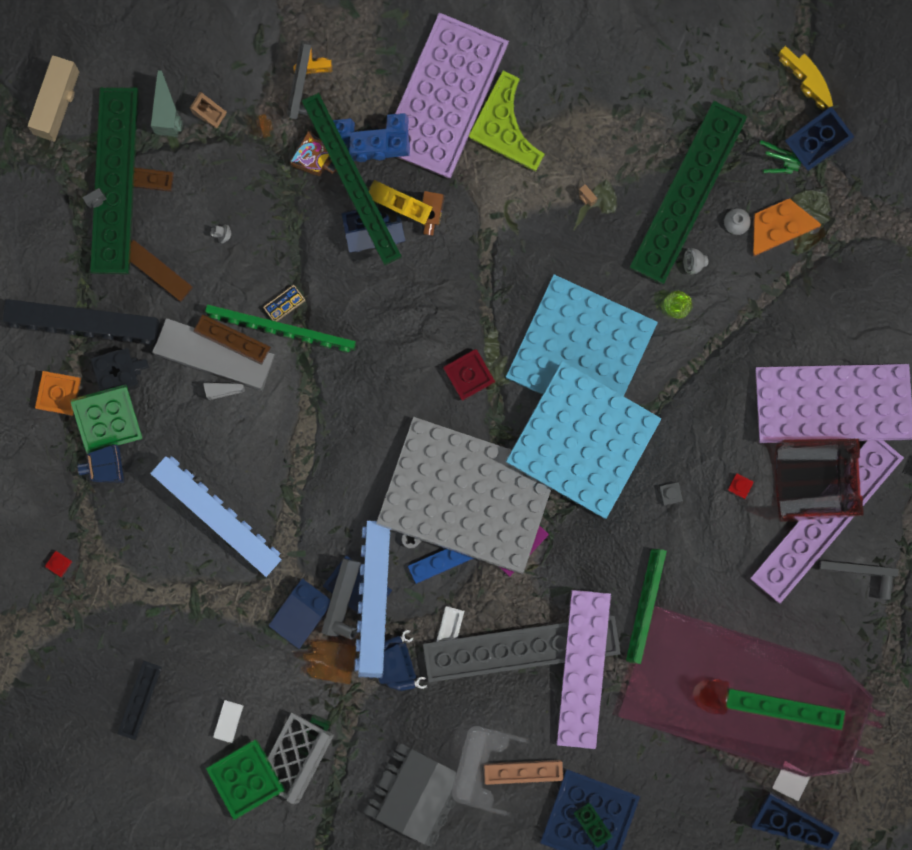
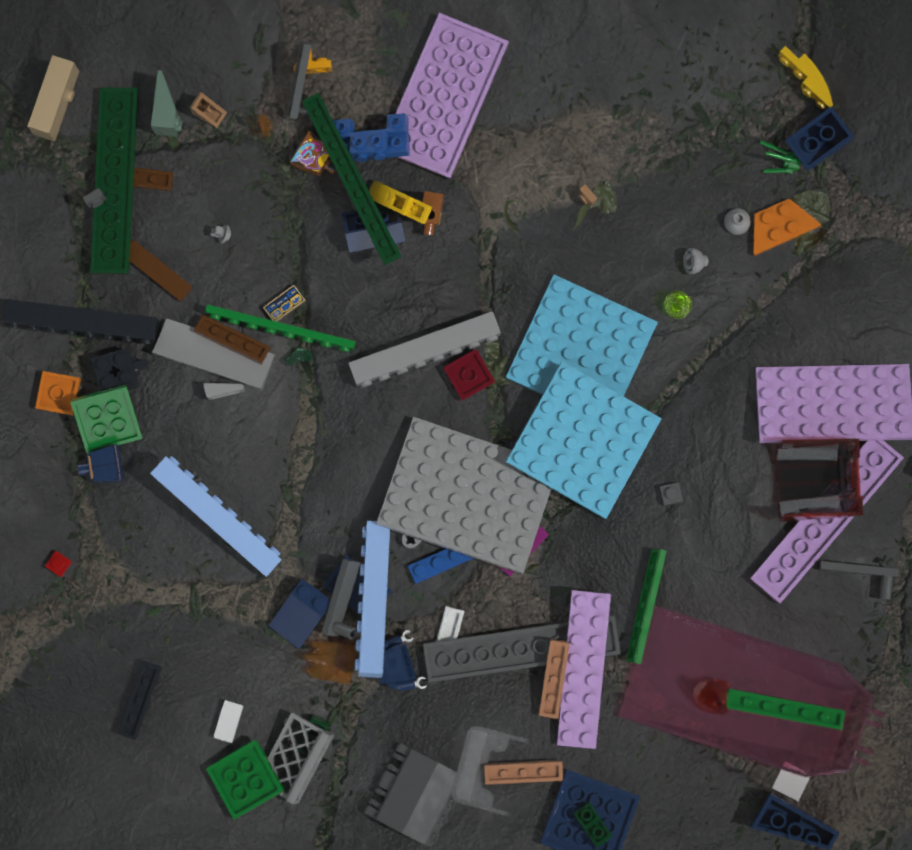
(300, 355): none -> clear green arm
(424, 349): none -> light grey brick
(499, 129): lime plate -> none
(554, 678): none -> nougat plate
(688, 192): dark green plate -> none
(740, 486): red plate -> none

